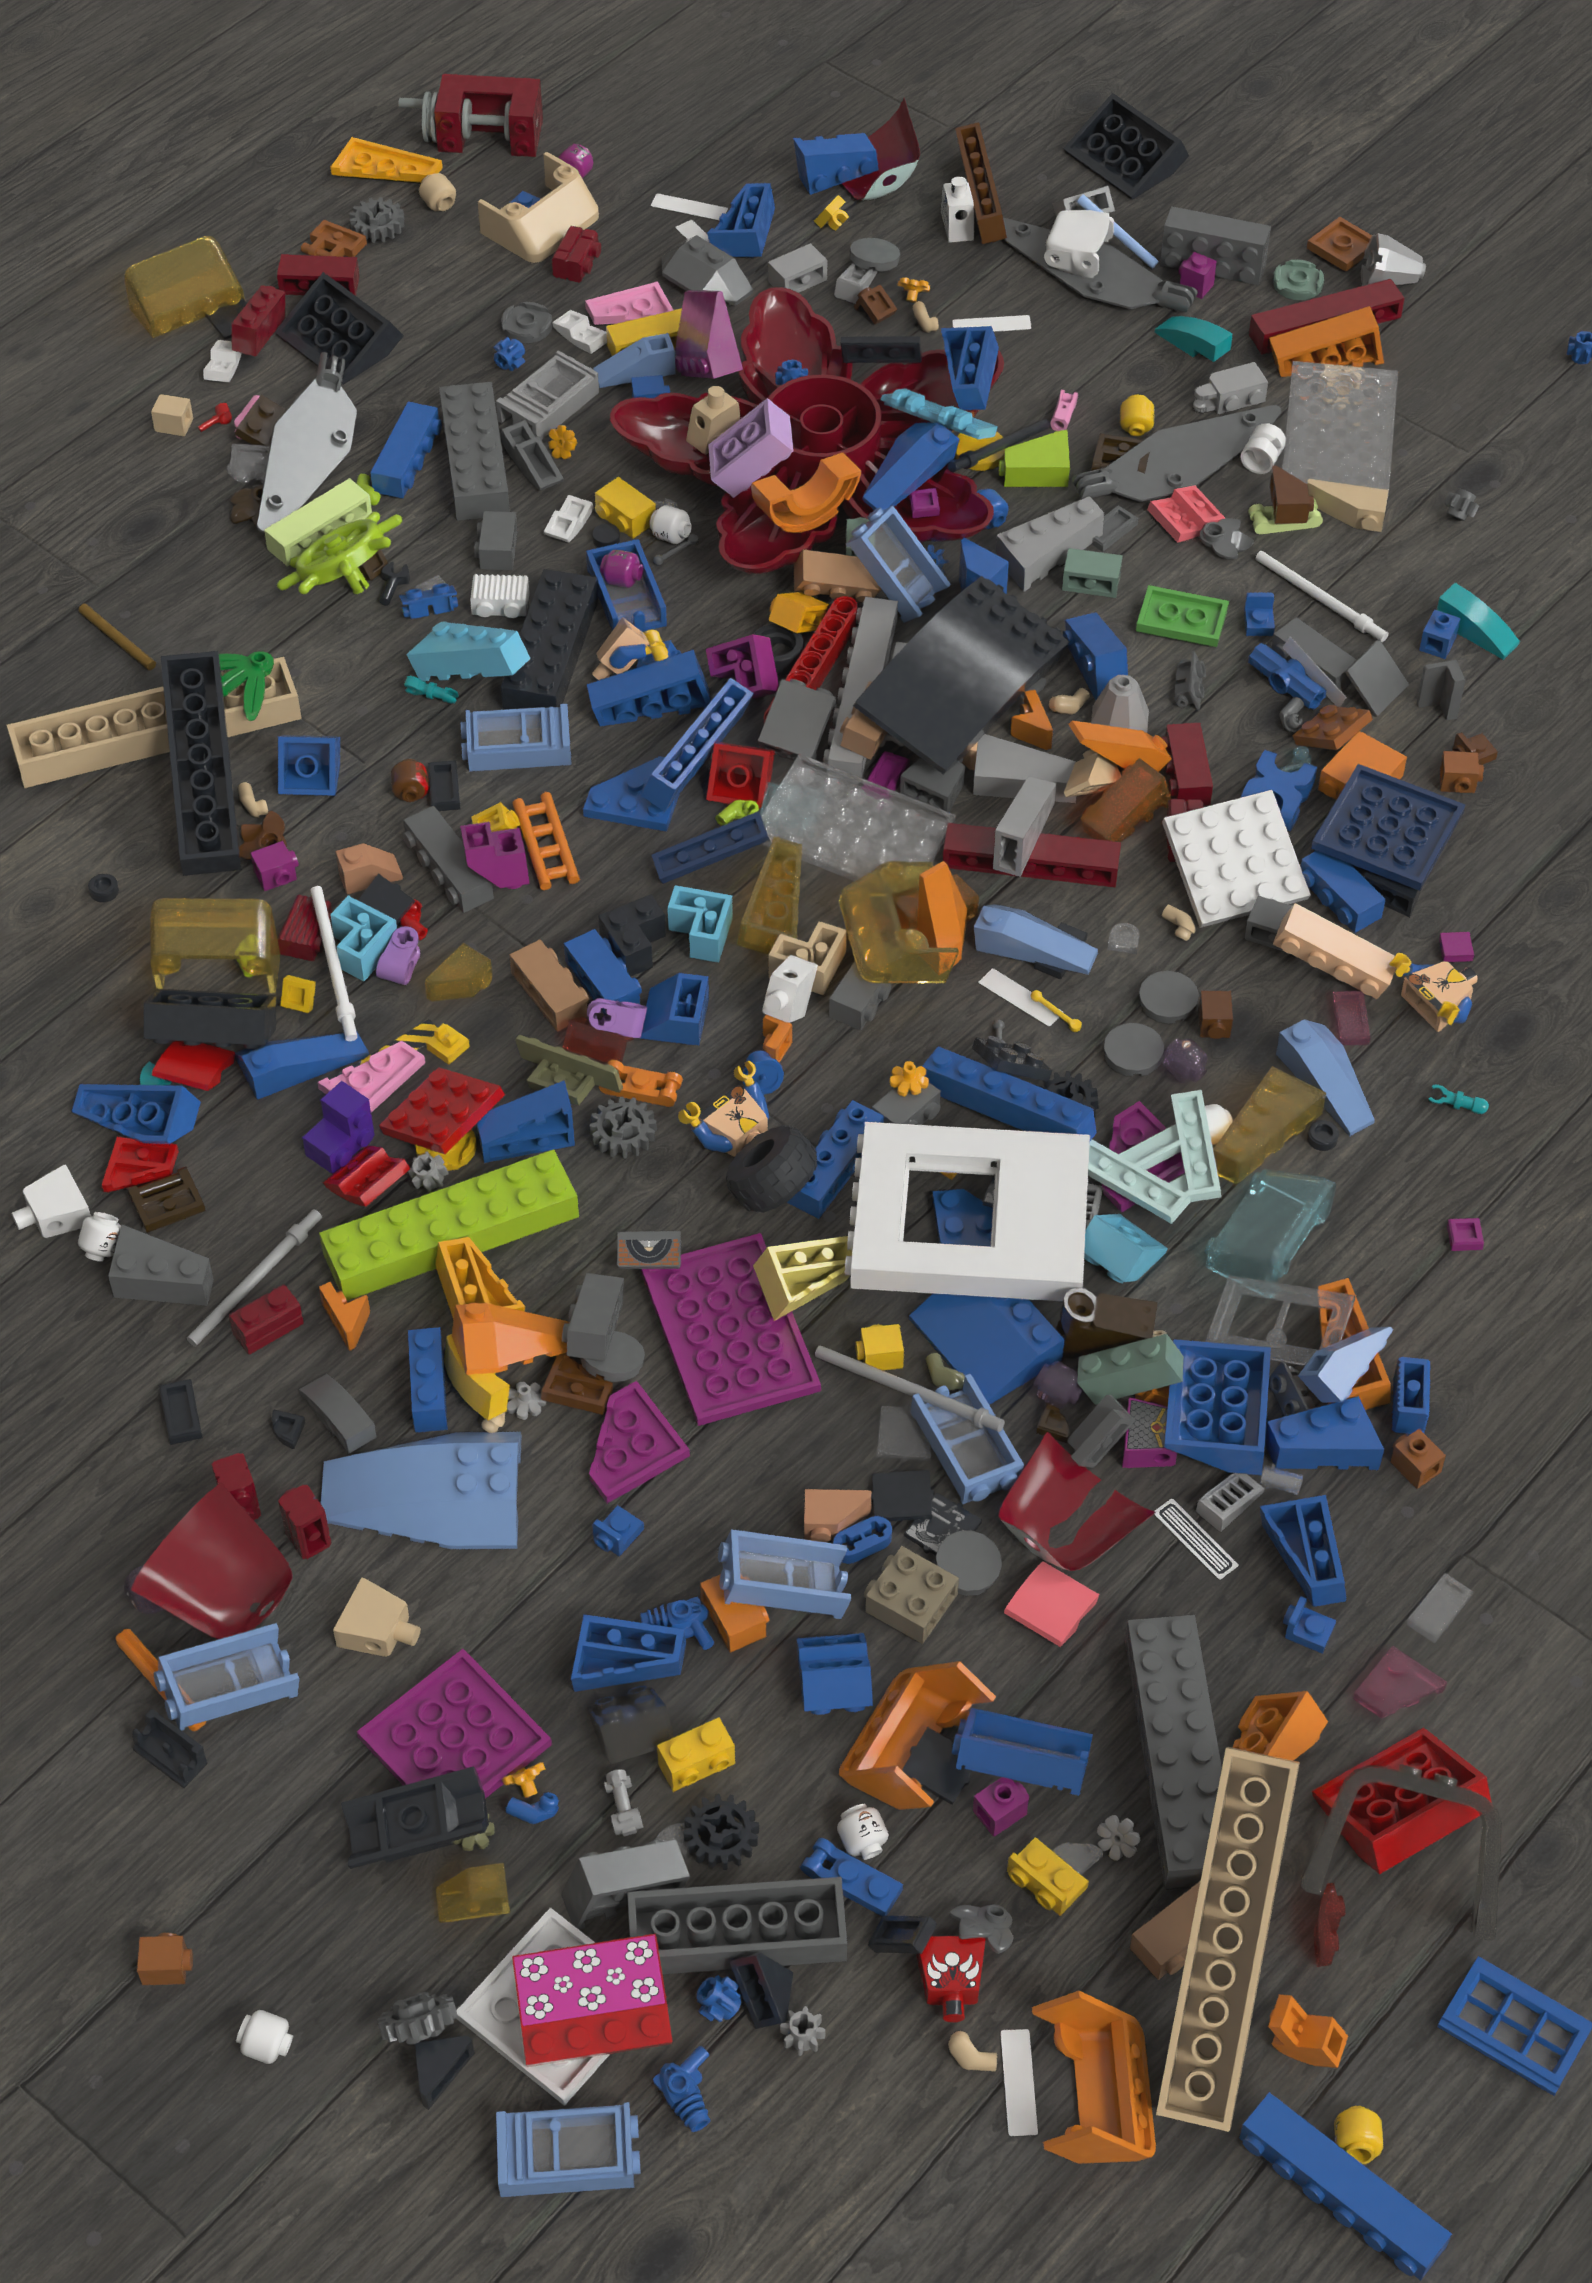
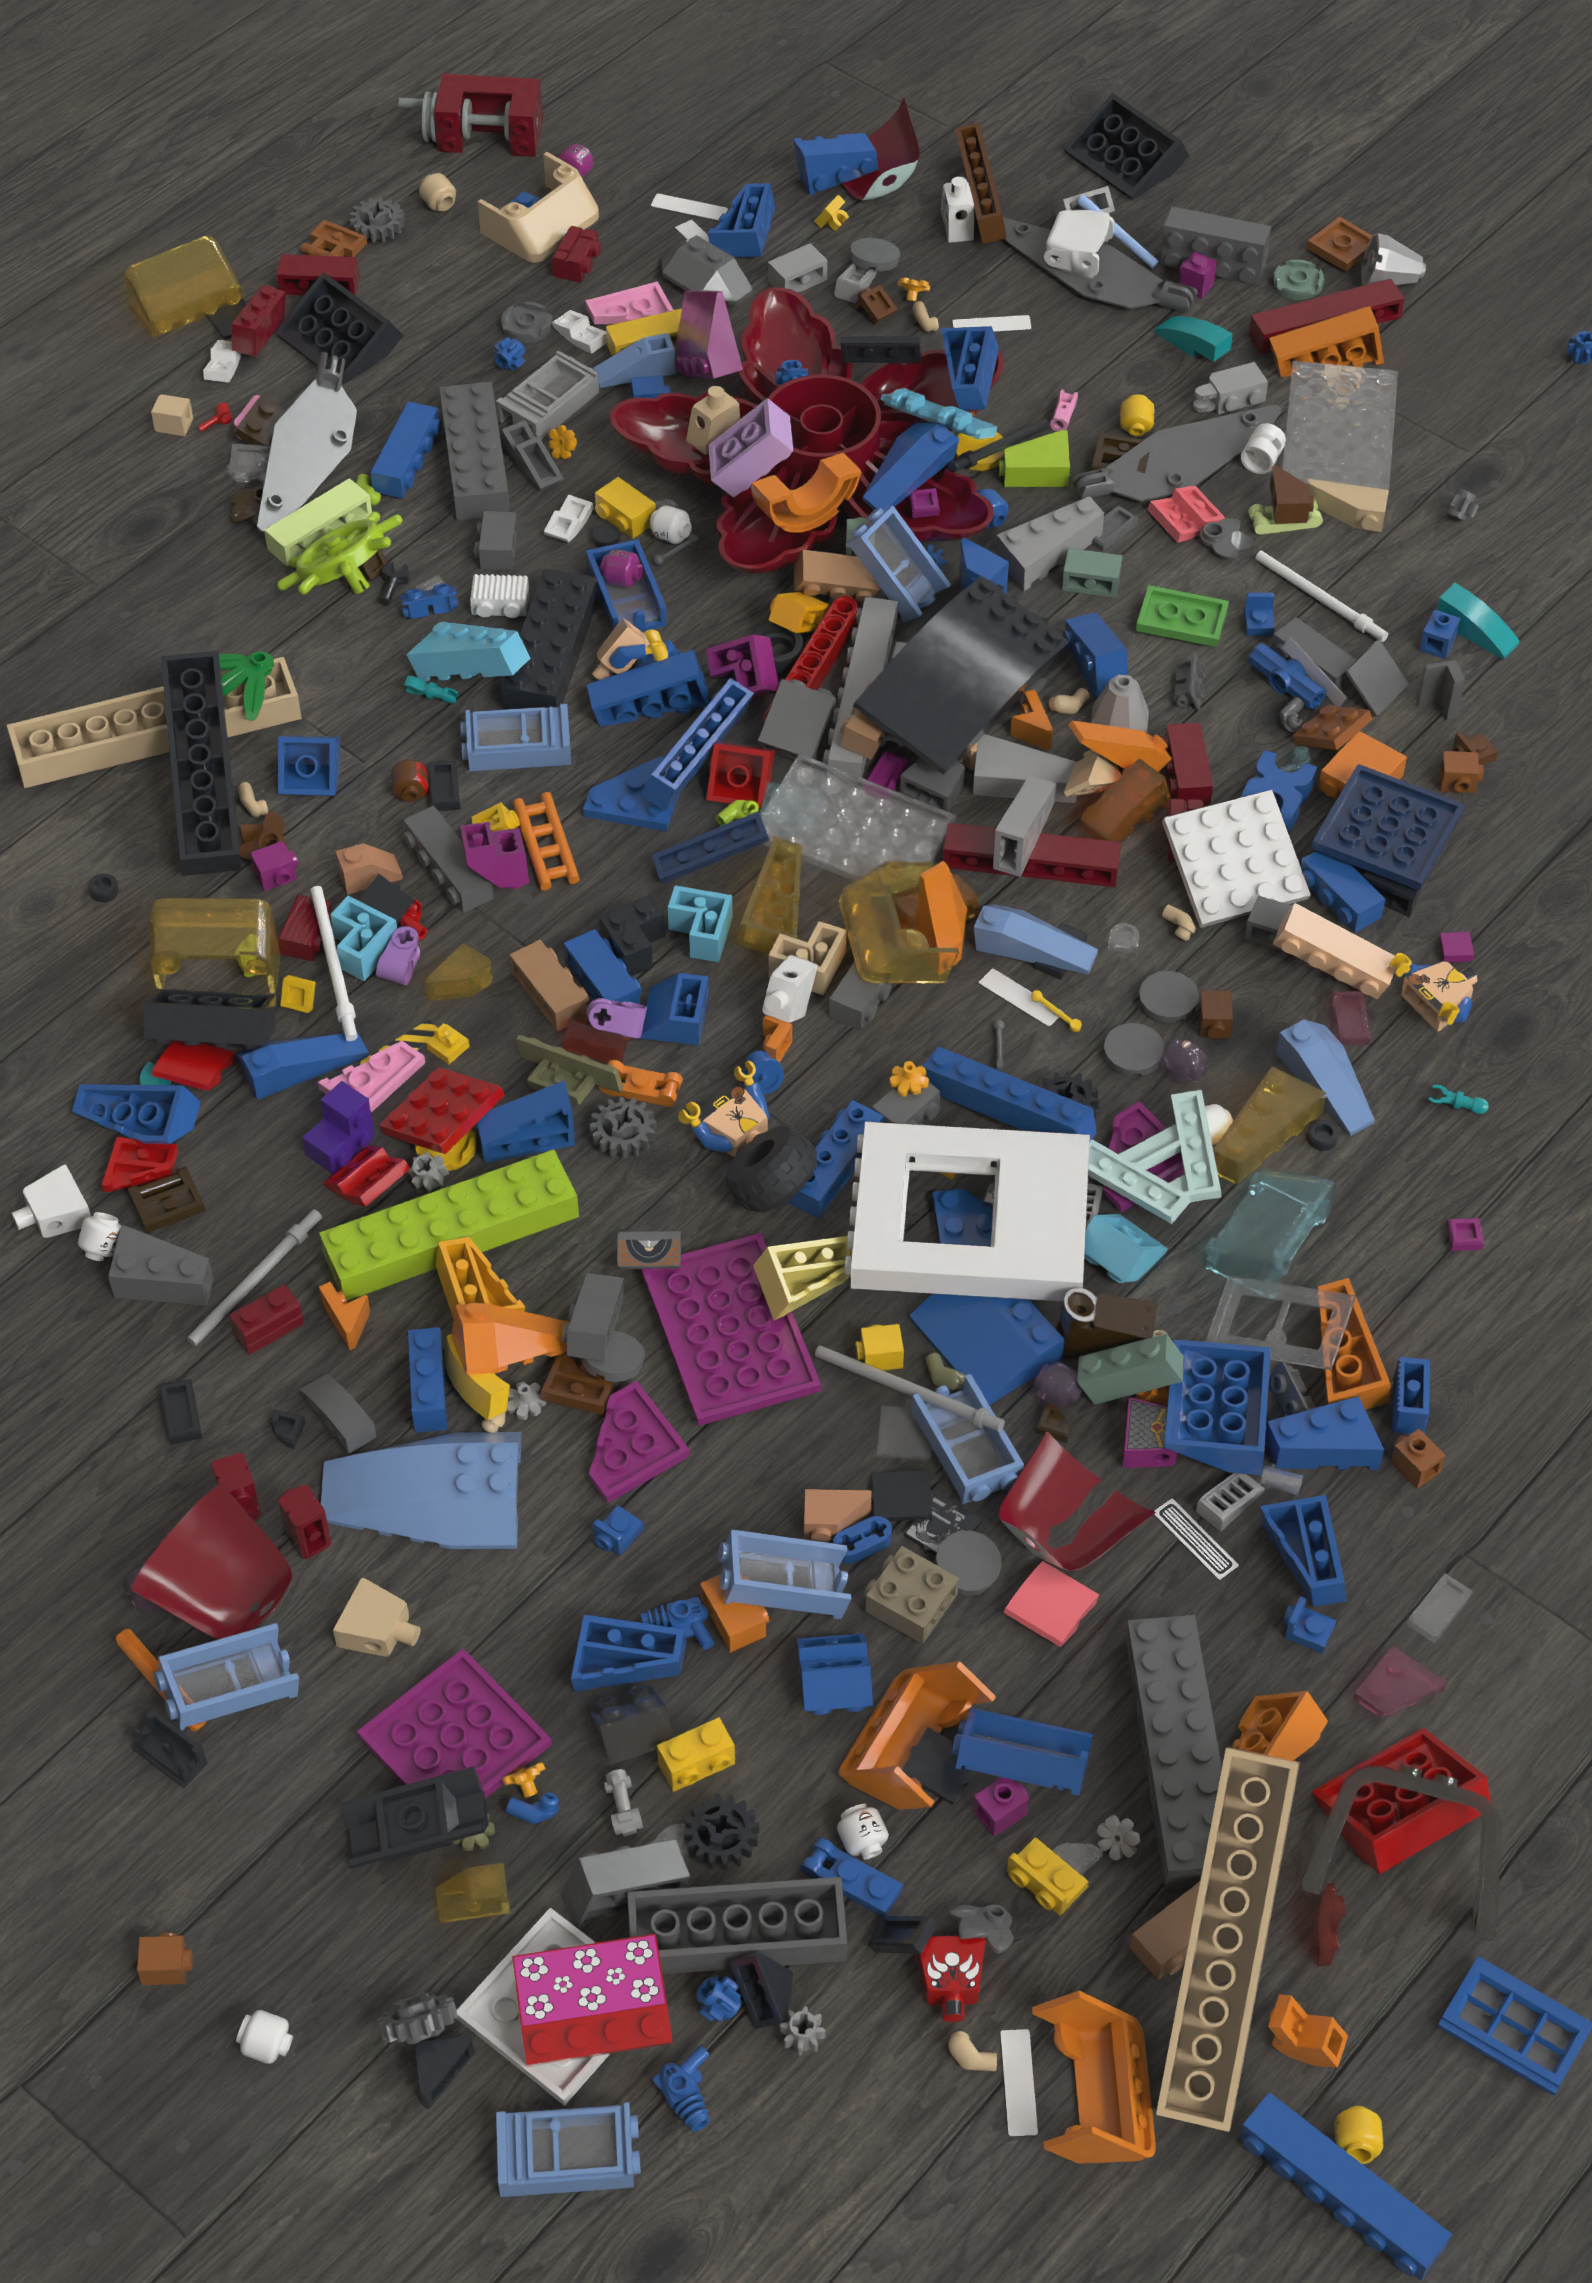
(117, 637): pearl gold bar -> none
(378, 161): light orange wing -> none
(1012, 1059): black plate -> none
(1099, 1432): dark grey panel -> none
(1338, 1367): slope -> none

